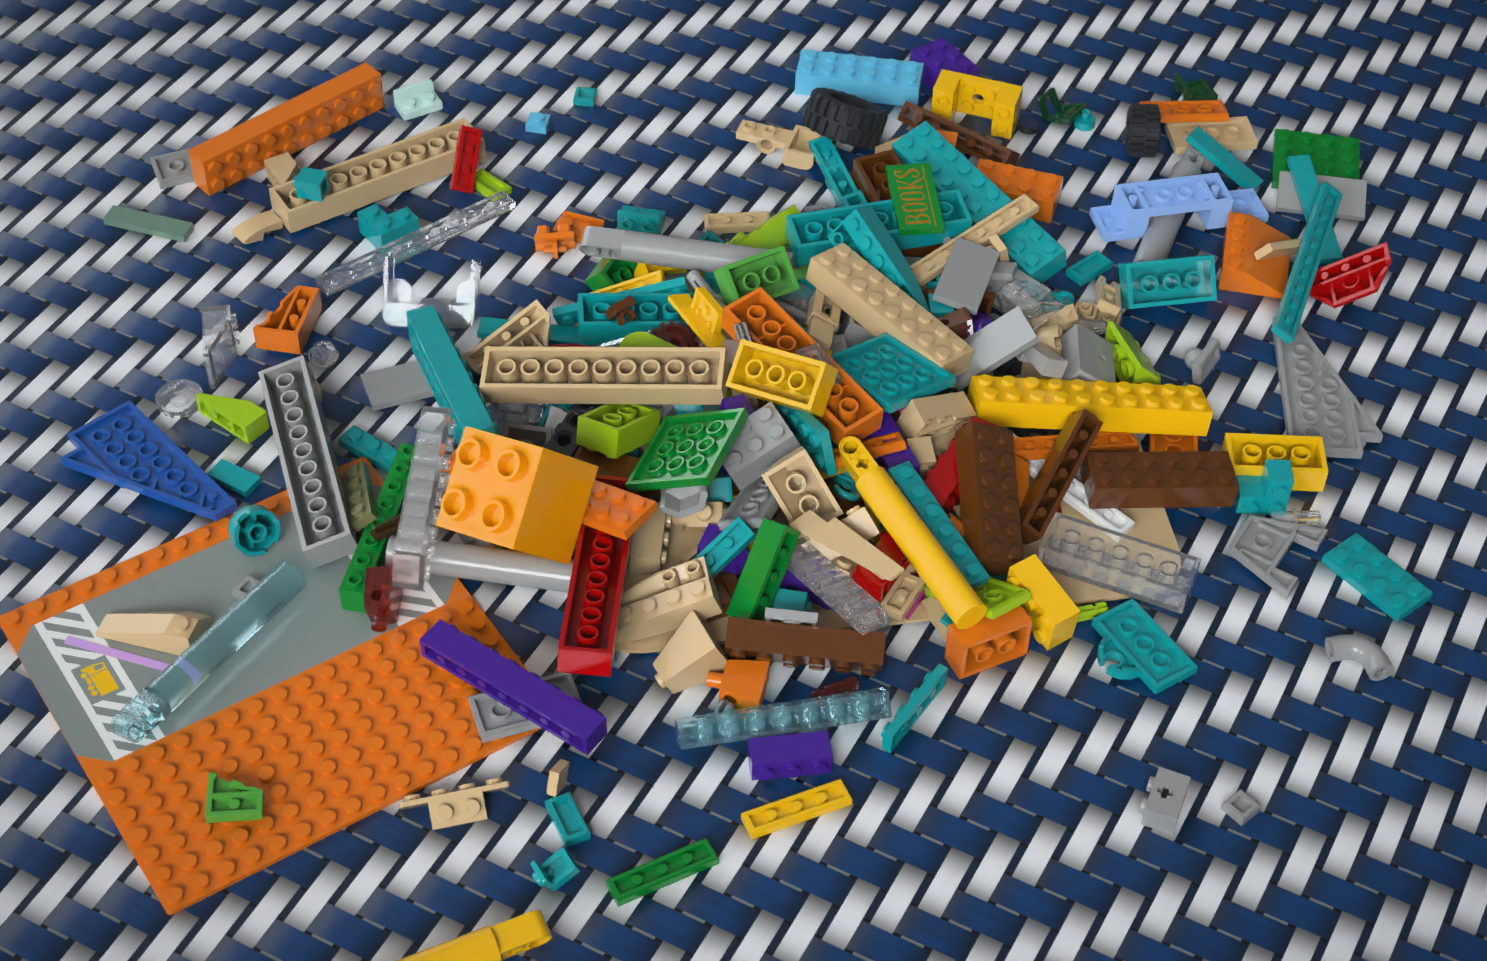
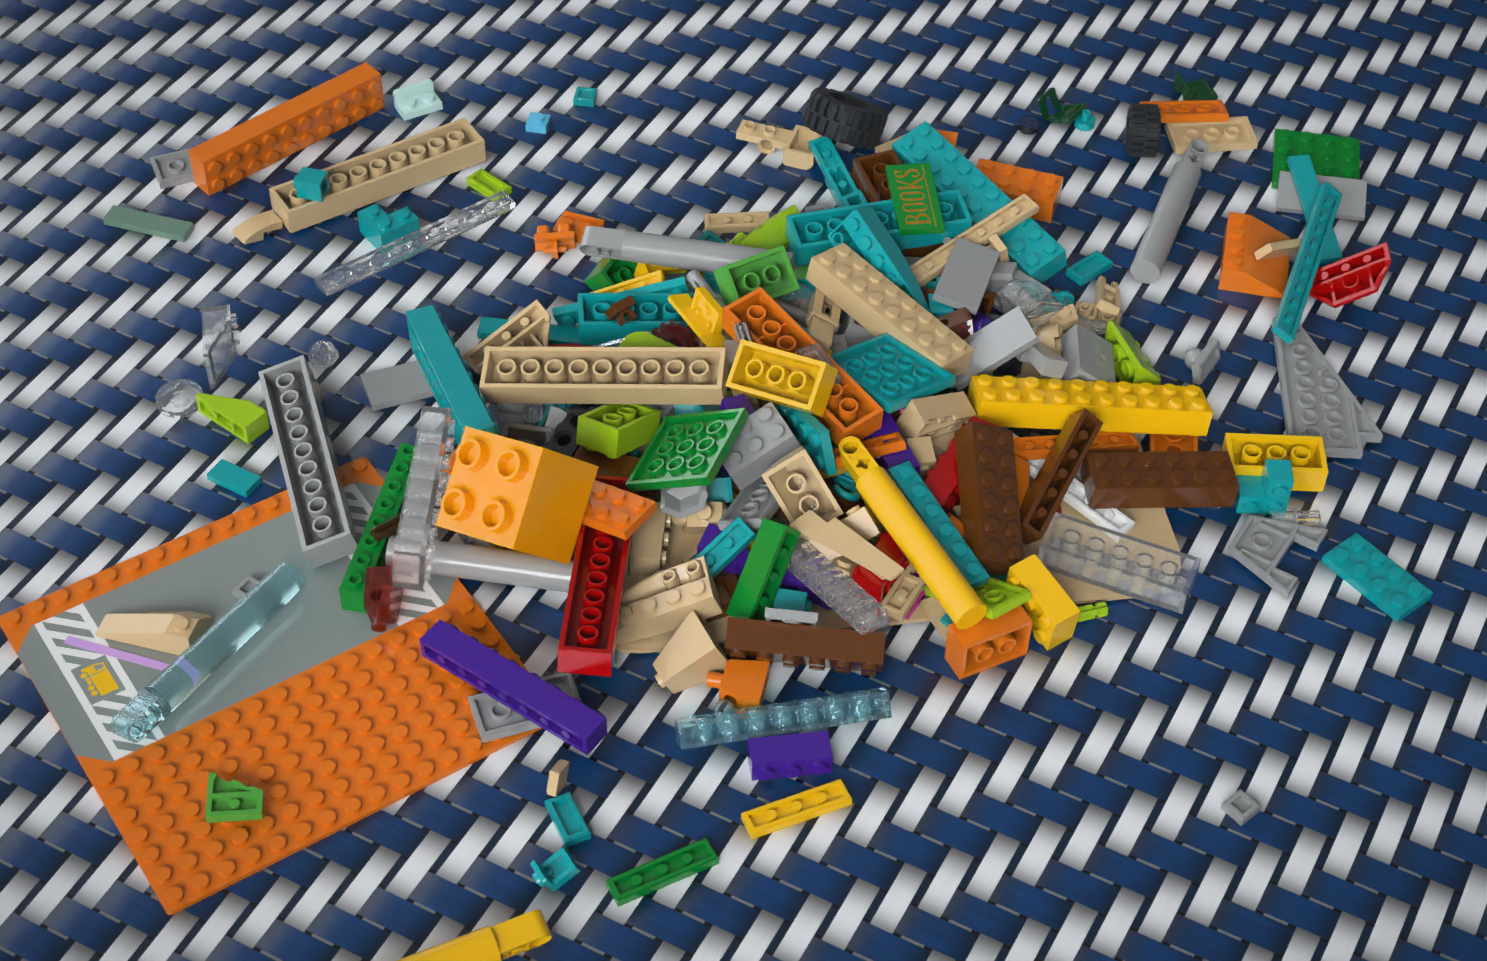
(138, 456): blue wing -> none
(254, 530): teal cylinder -> none
(281, 168): tan slope -> none
(291, 323): orange wedge -> none
(359, 496): olive plate -> none
(366, 445): teal plate -> none
(456, 313): clear windscreen -> none
(458, 806): tan bracket -> none
(466, 159): red plate -> none
(641, 219): teal bracket -> none
(850, 685): clear red axle -> none
(865, 77): medium azure brick -> none
(918, 702): teal plate -> none
(941, 55): dark purple brick -> none
(957, 93): yellow plate -> none
(967, 140): reddish brown brick -> none
(1140, 648): teal plate -> none
(1165, 800): light grey brick -> none
(1167, 281): teal brick -> none
(1202, 193): light blue bracket -> none
(1223, 159): teal tile -> none
(1362, 651): light grey cylinder -> none

